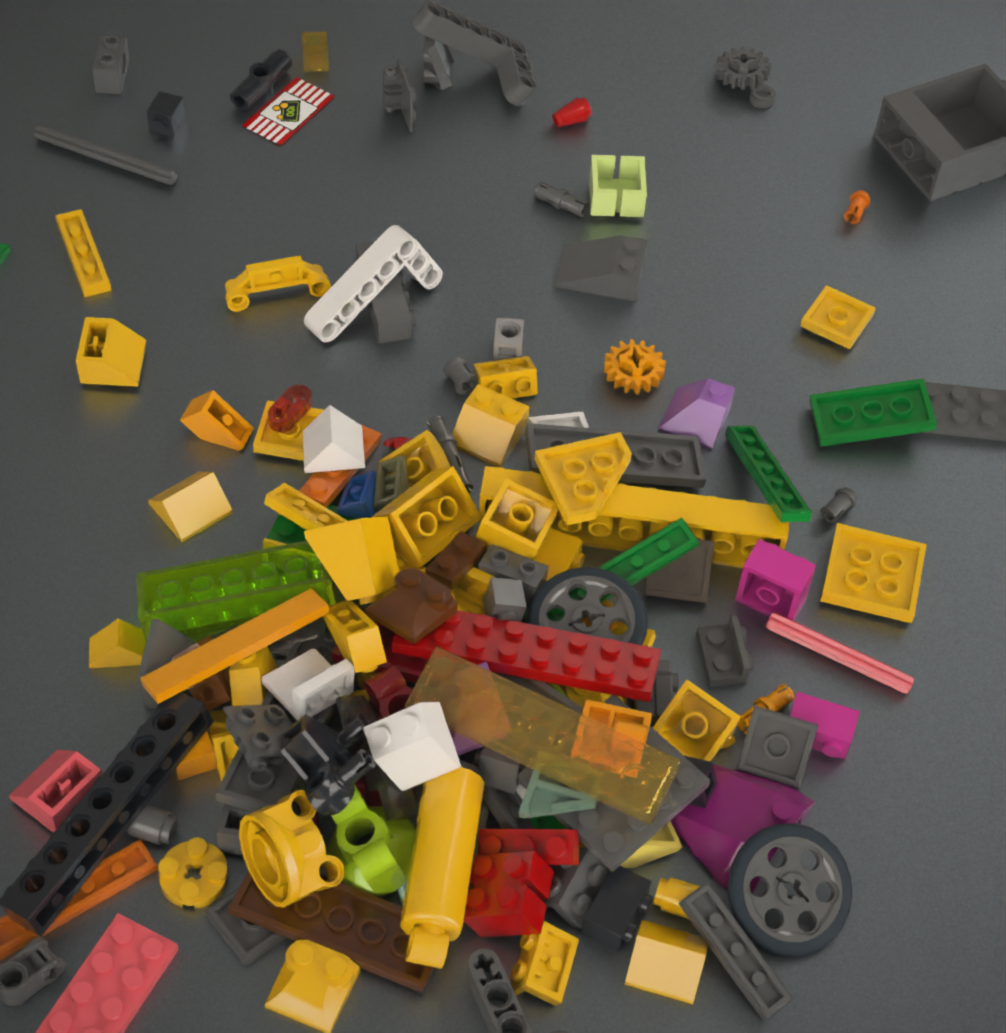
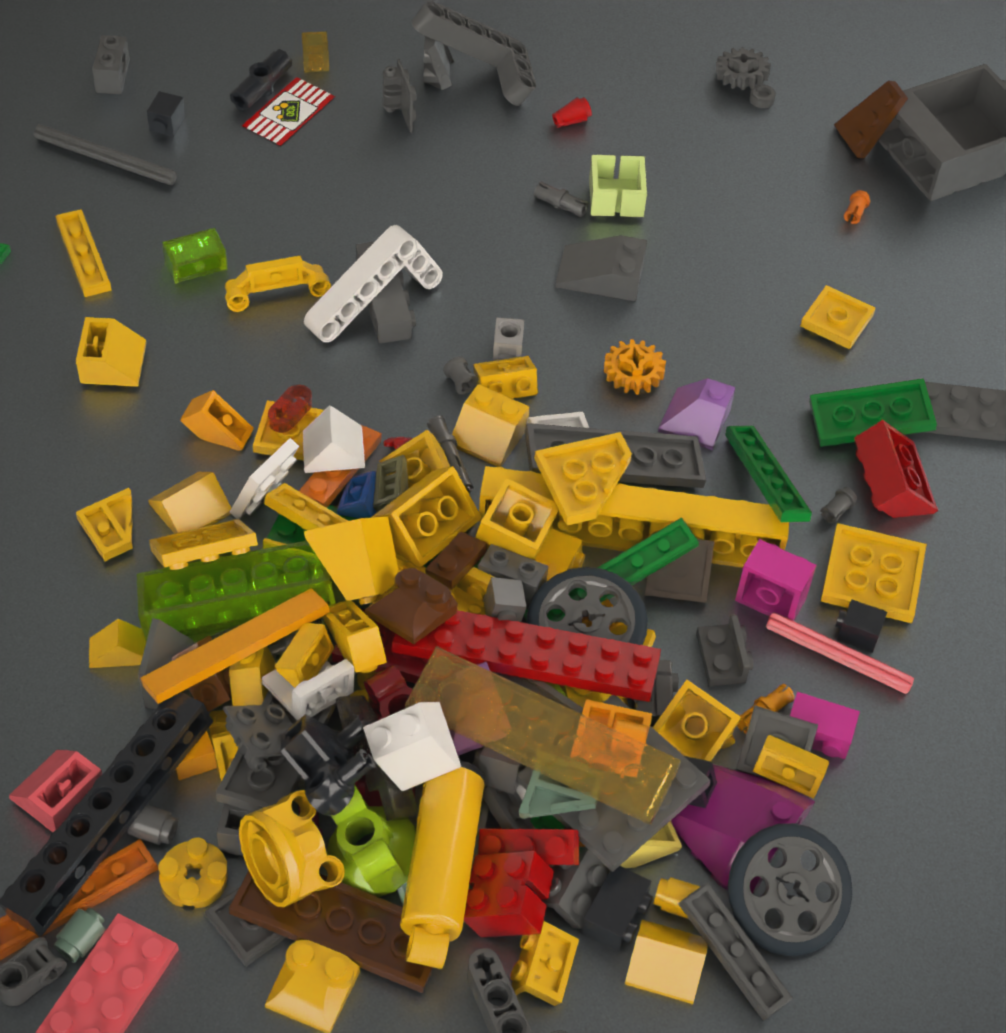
(79, 934): none -> sand green brick
(109, 524): none -> yellow wing
(194, 255): none -> clear neon green brick
(203, 543): none -> yellow plate
(265, 479): none -> white plate
(305, 654): none -> yellow slope
(791, 766): none -> yellow slope
(860, 625): none -> black brick
(870, 118): none -> reddish brown wing
(894, 472): none -> red slope

